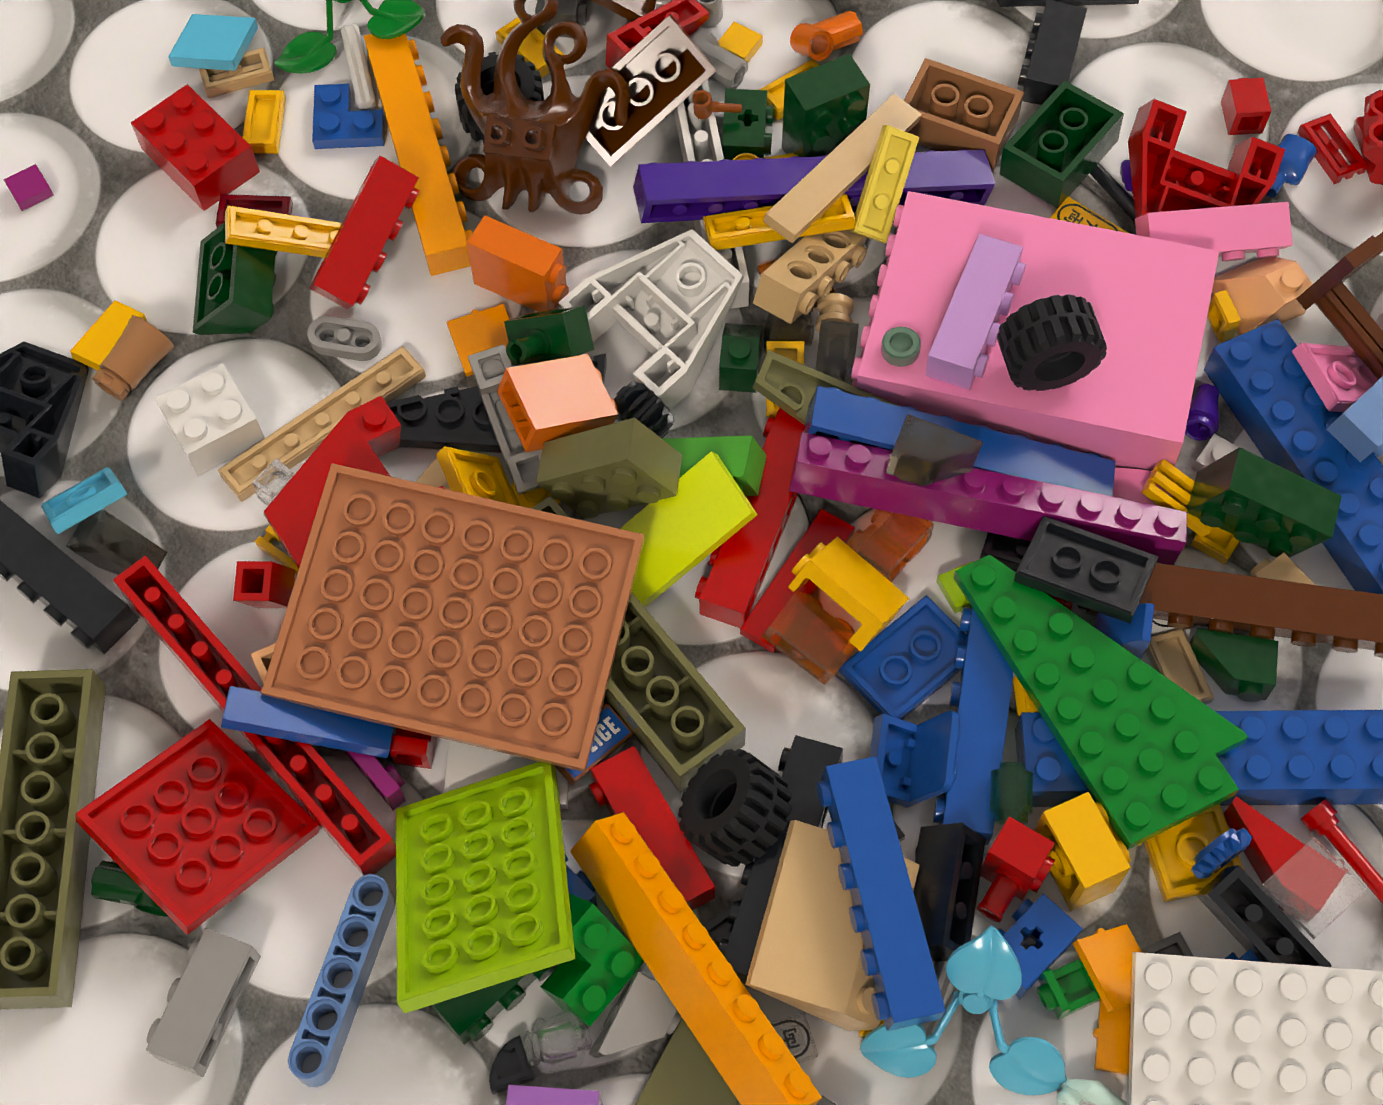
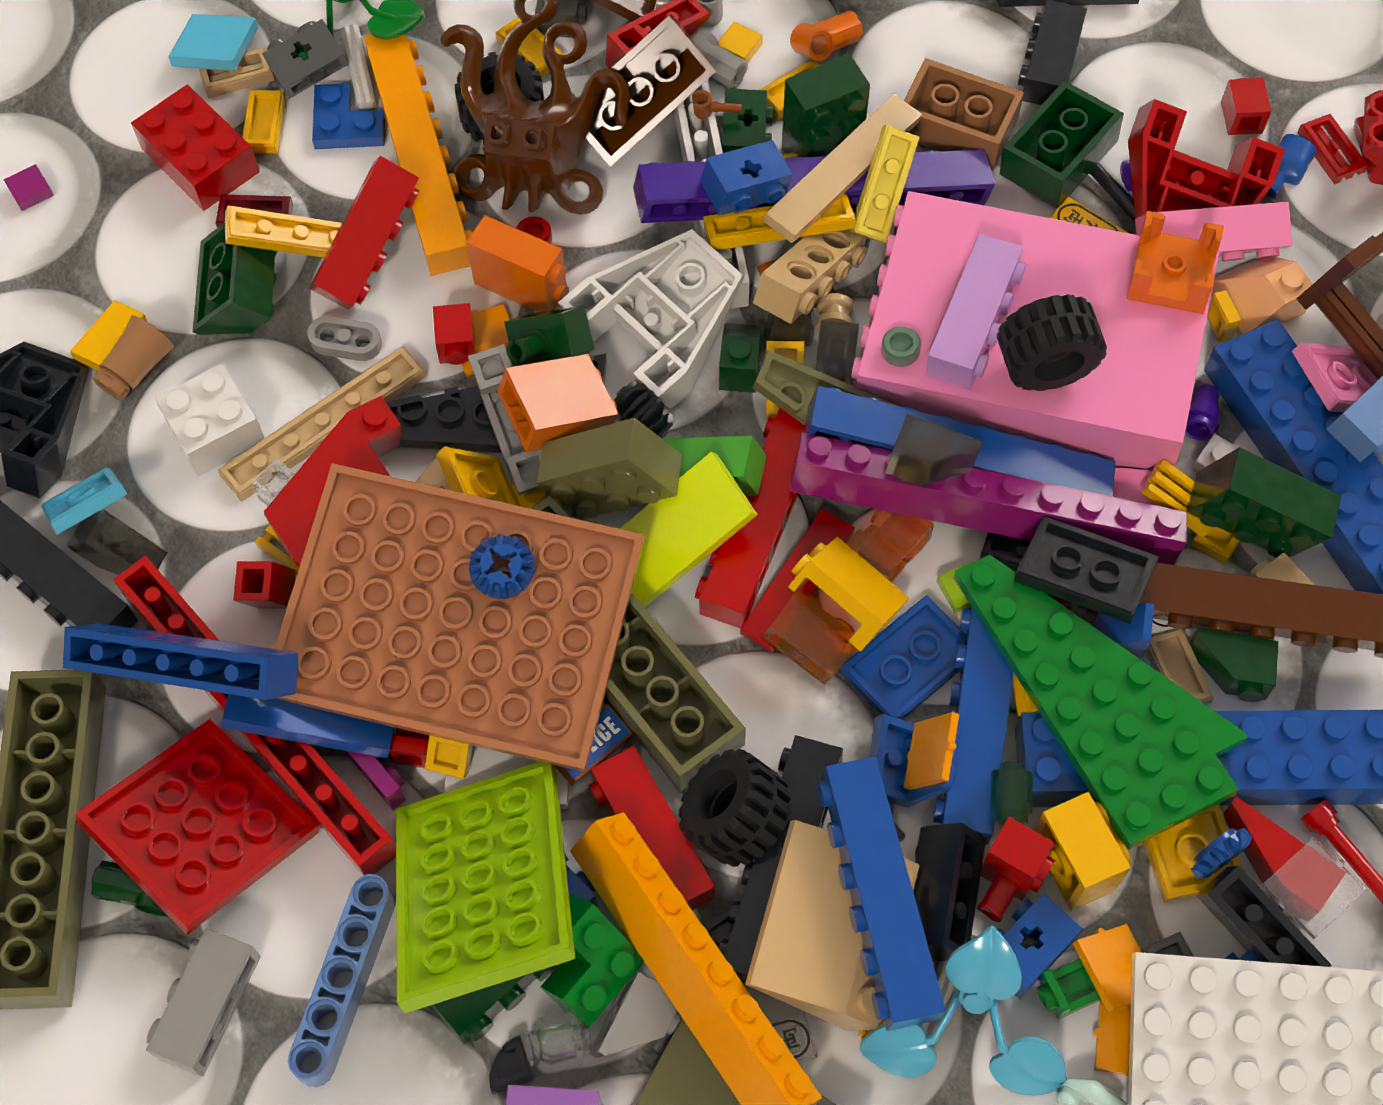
(181, 660): none -> blue brick
(323, 59): none -> dark grey brick
(448, 757): none -> yellow plate
(454, 333): none -> red brick
(498, 584): none -> blue gear
(536, 227): none -> red tile
(746, 177): none -> blue brick
(931, 751): none -> light orange piece
(1174, 268): none -> orange panel

